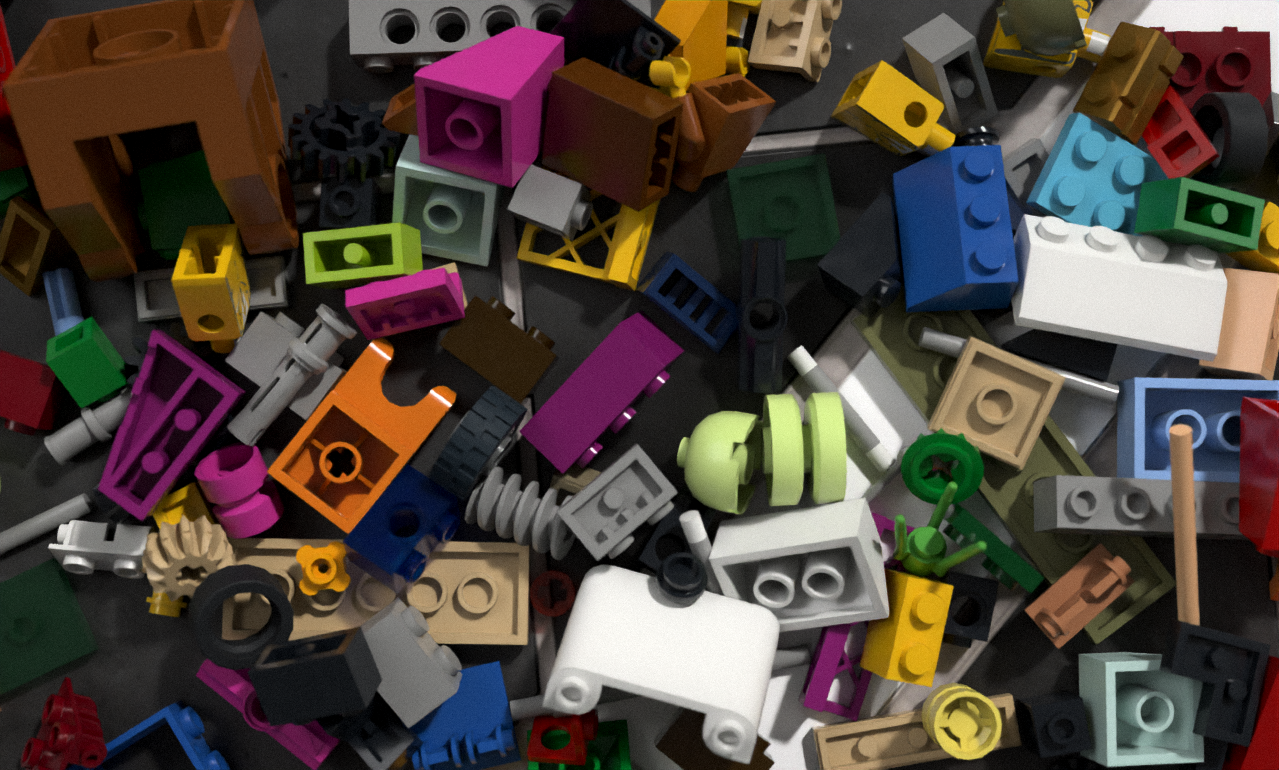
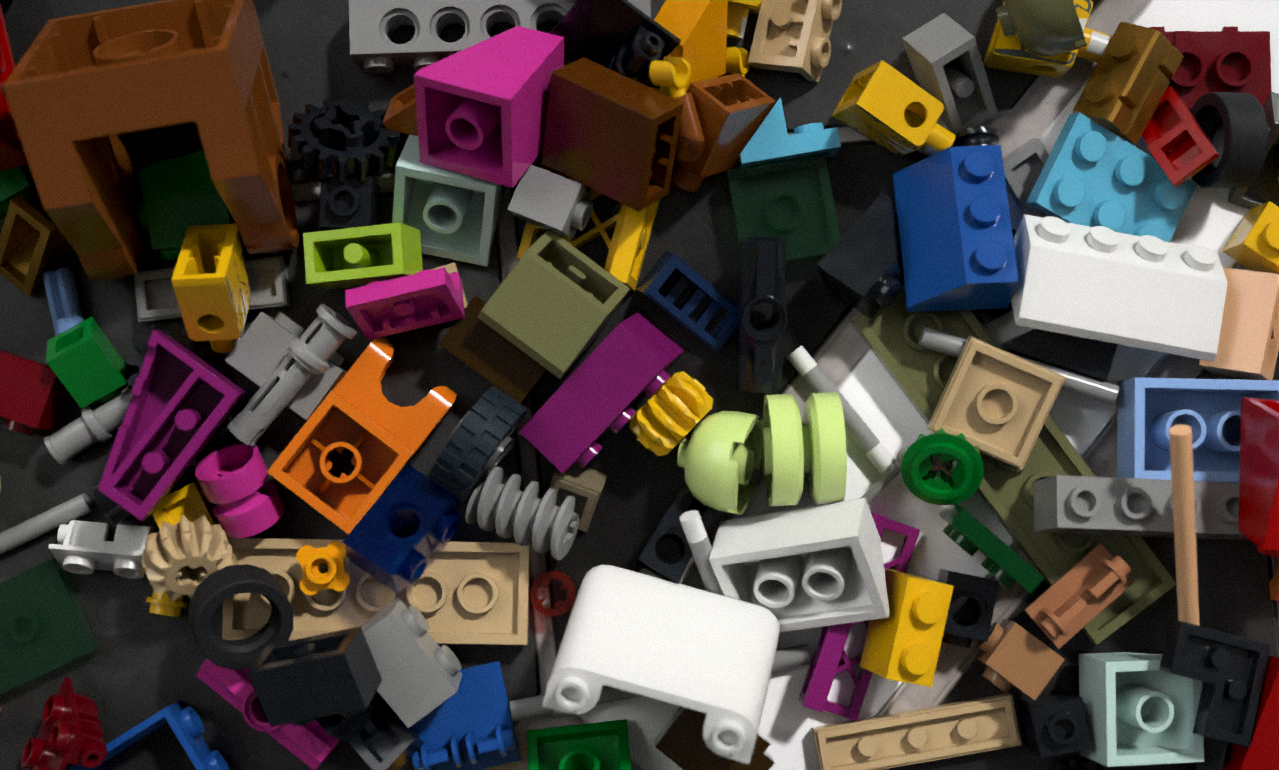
(554, 303): none -> olive slope
(581, 729): red bracket -> none
(618, 503): light grey bracket -> none
(671, 413): none -> yellow gear
(681, 577): black plate -> none
(774, 144): none -> medium azure slope
(926, 547): bright green plant -> none
(961, 721): light yellow wheel -> none
(1017, 659): none -> medium nougat brick
(1199, 214): green brick -> none

